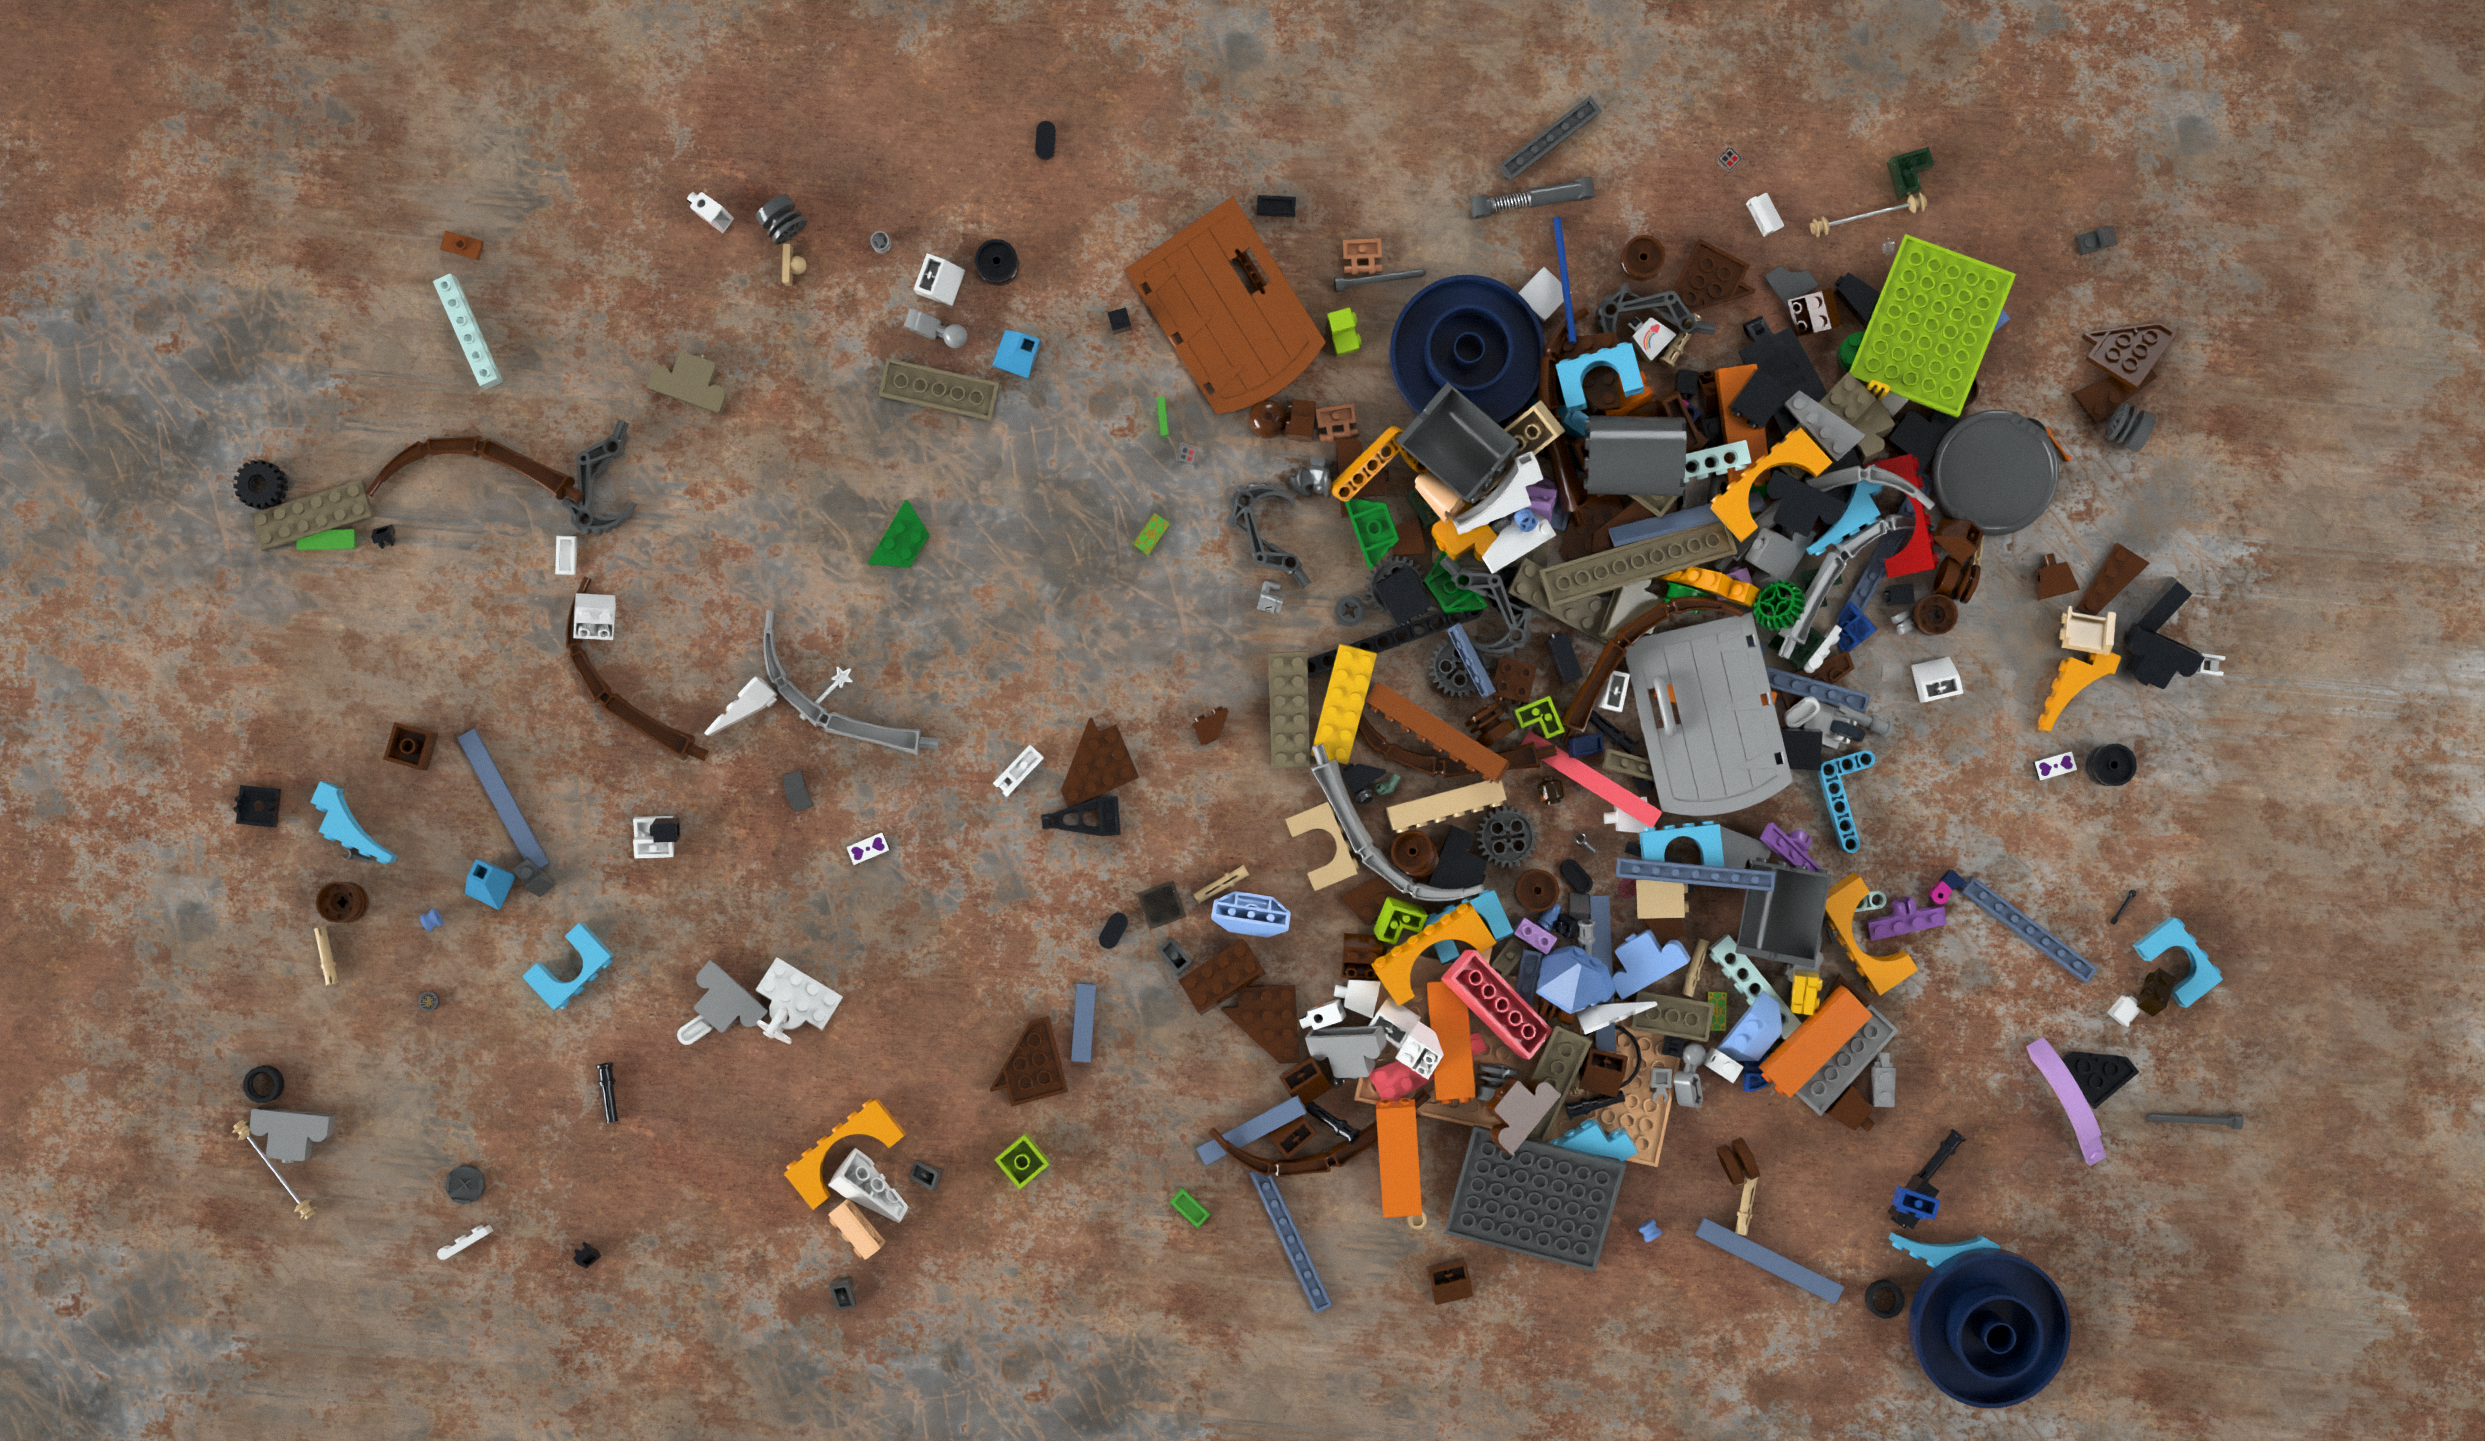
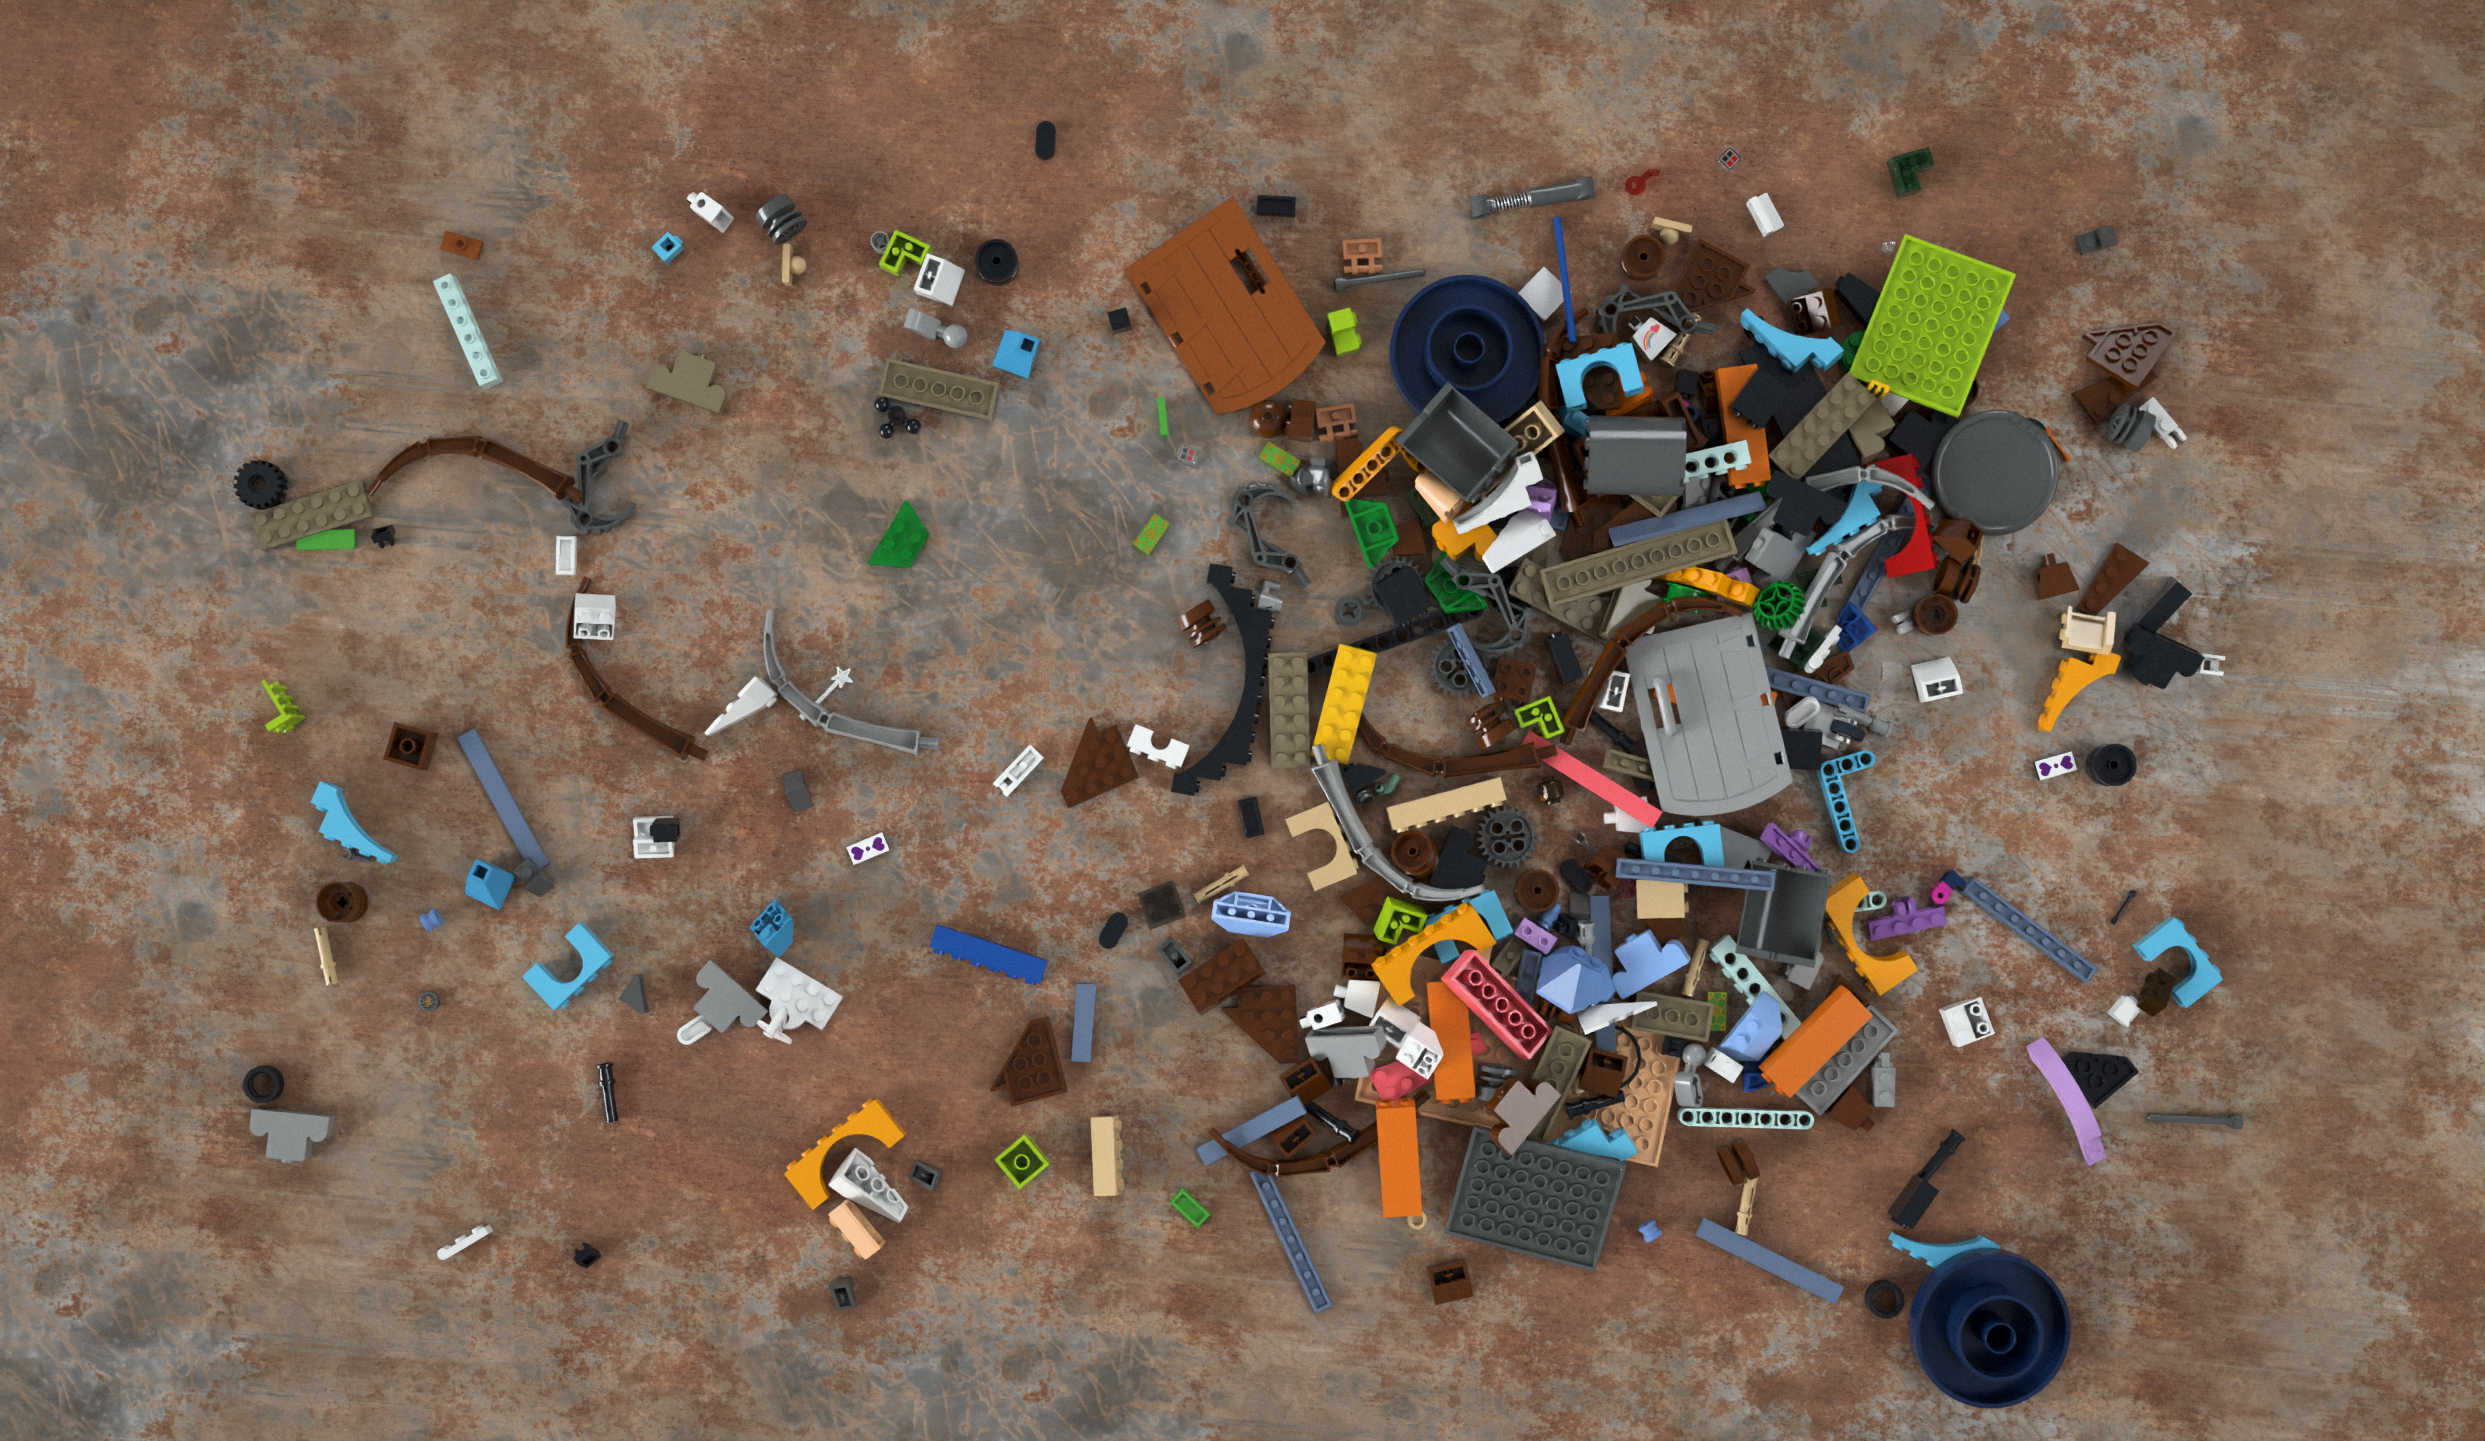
(245, 806): black piece -> none
(289, 715): none -> lime plate
(303, 1206): axle -> none
(465, 1184): dark grey tile -> none
(635, 995): none -> dark grey slope
(662, 245): none -> medium azure brick
(774, 928): none -> dark azure slope
(886, 430): none -> black piece
(902, 249): none -> lime brick
(988, 953): none -> blue brick
(1107, 1155): none -> tan brick
(1109, 817): black plate -> none
(1141, 742): none -> white arch
(1201, 624): none -> reddish brown wheel
(1210, 727): reddish brown slope -> none
(1251, 817): none -> black tile
(1254, 630): none -> black arch
(1279, 459): none -> bright green tile
(1437, 732): dark orange brick -> none
(1501, 523): clear tile -> none
(1525, 519): medium blue wheel -> none
(1550, 138): dark grey plate -> none
(1585, 745): dark blue tile -> none
(1604, 866): none -> reddish brown plate
(1640, 181): none -> clear red plate
(1660, 1080): light grey plate -> none
(1670, 230): none -> tan tile
(1754, 1117): none -> light aqua beam
(1792, 349): none -> medium azure arch
(1796, 451): light orange arch -> none
(1804, 992): yellow brick -> none
(1824, 426): light grey wing -> none
(1899, 594): black brick -> none
(1912, 203): tan axle -> none
(1915, 1202): blue brick -> none
(1966, 1021): none -> white slope
(2164, 423): none -> white hinge

